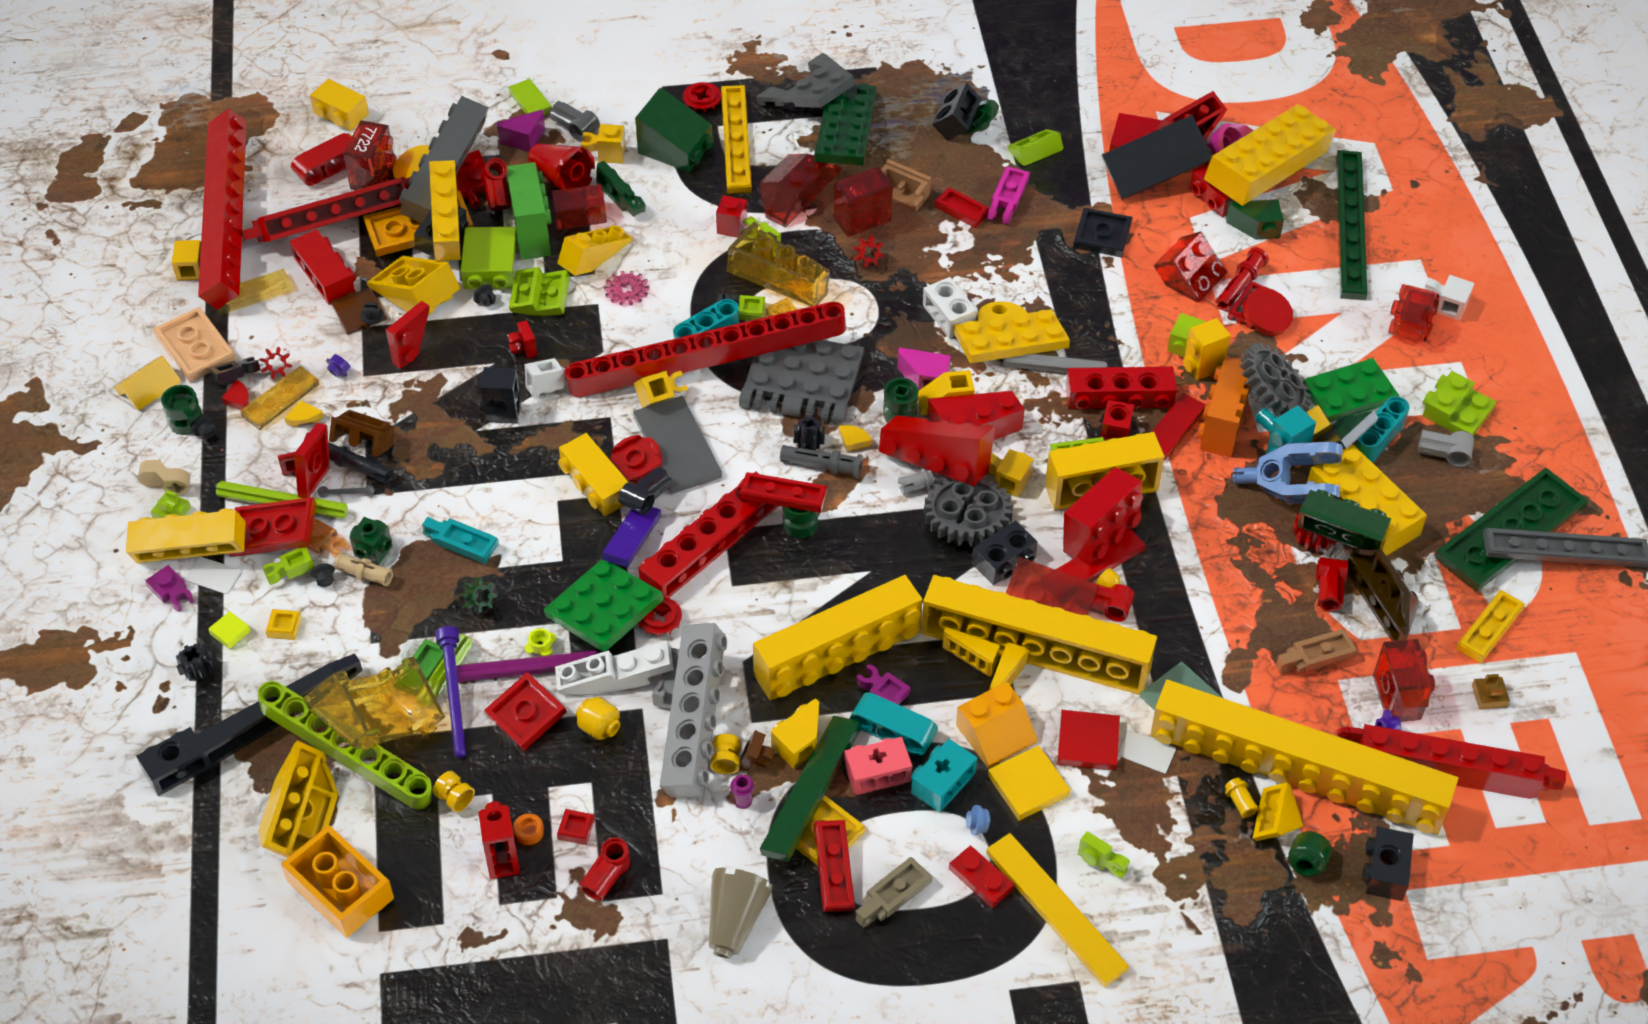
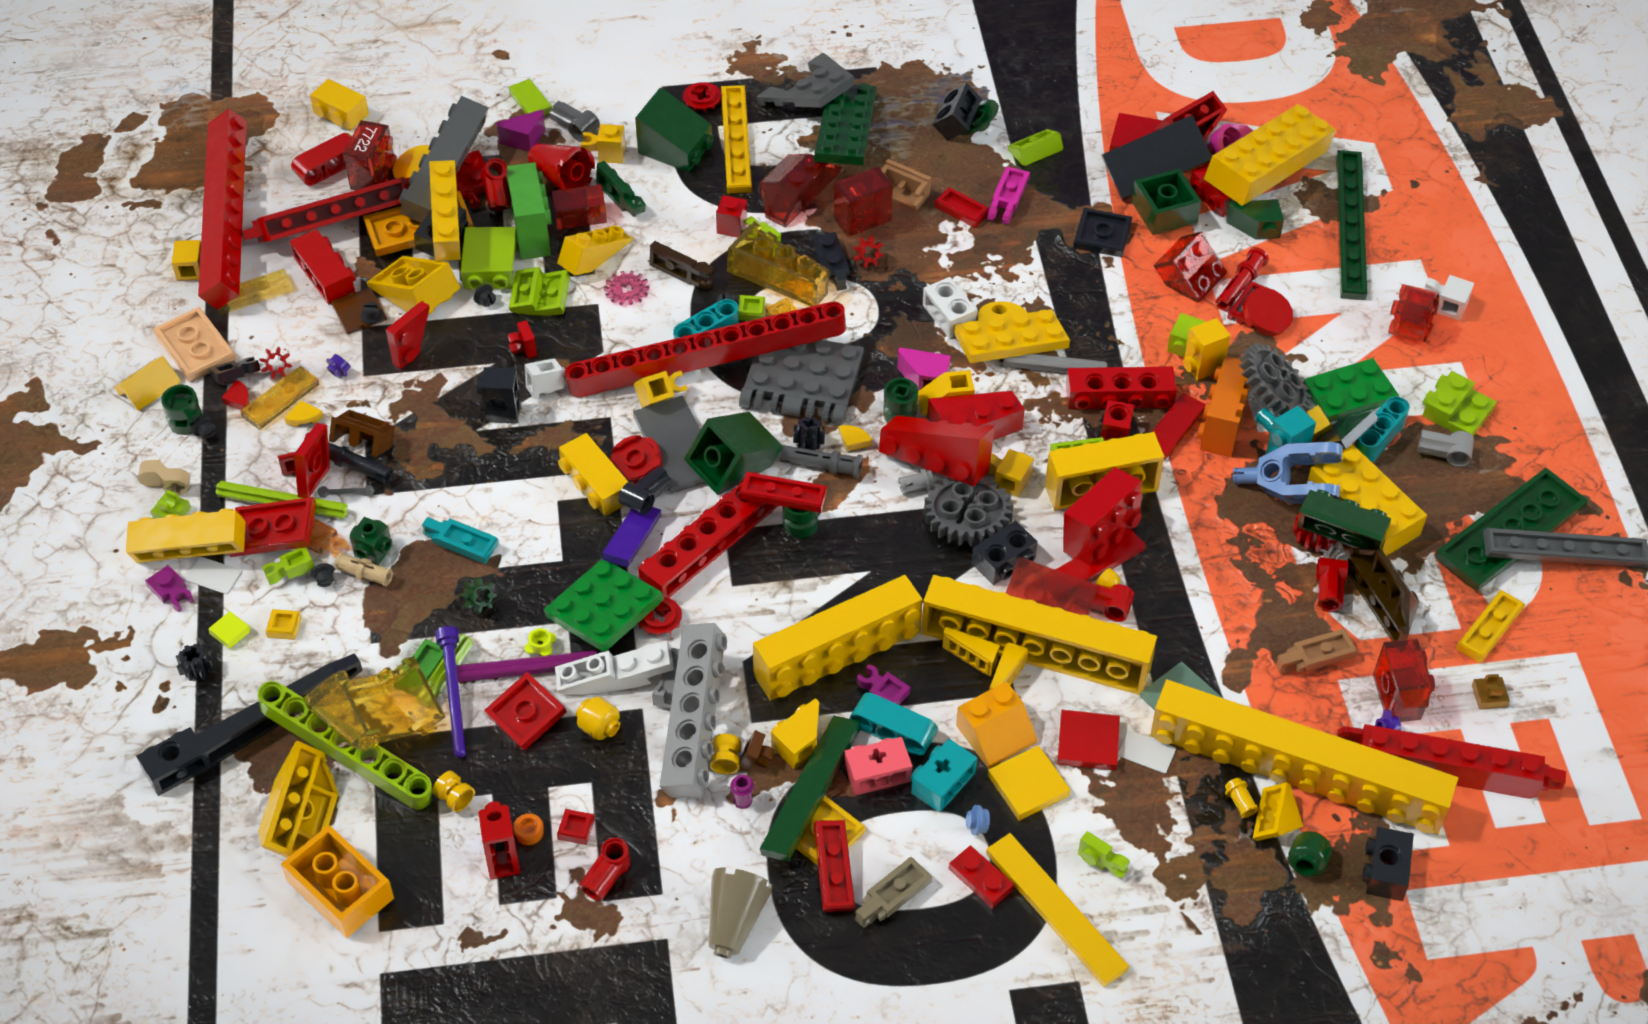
(681, 266): none -> dark brown hinge
(730, 448): none -> dark green slope
(831, 256): none -> black hinge
(1166, 201): none -> dark green brick

